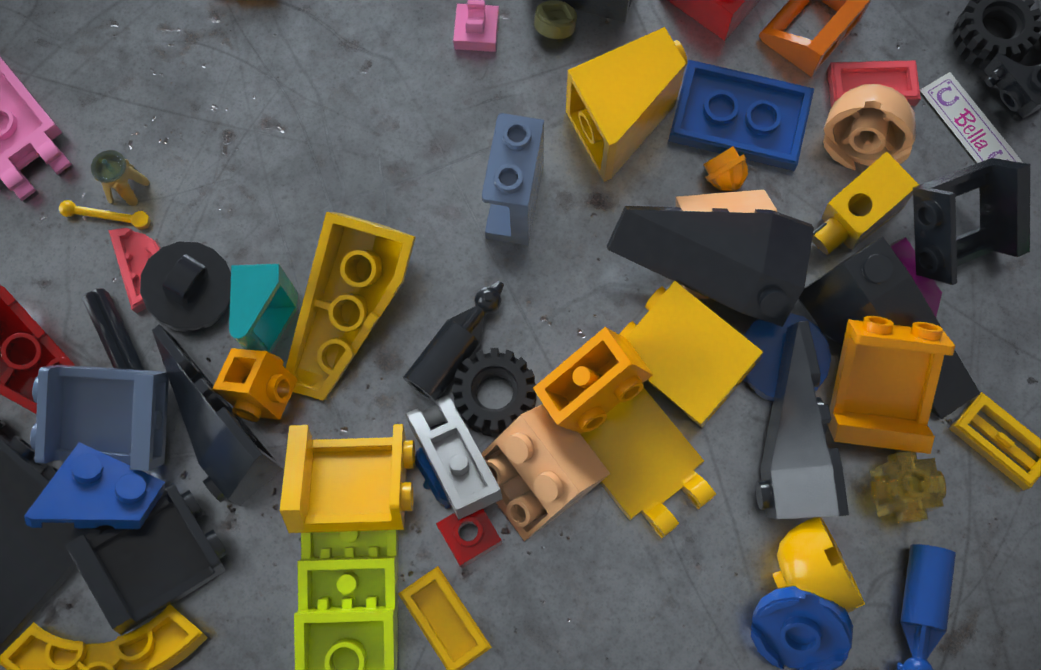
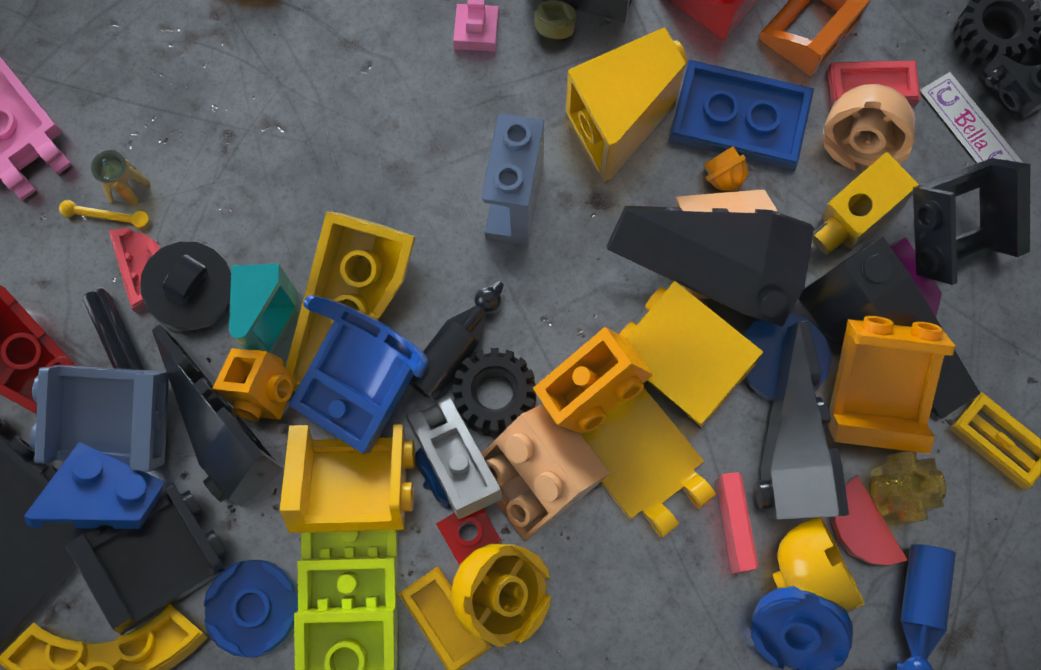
(251, 608): none -> blue tile
(356, 375): none -> blue piece
(501, 593): none -> yellow cylinder
(736, 523): none -> coral tile
(864, 529): none -> coral tile

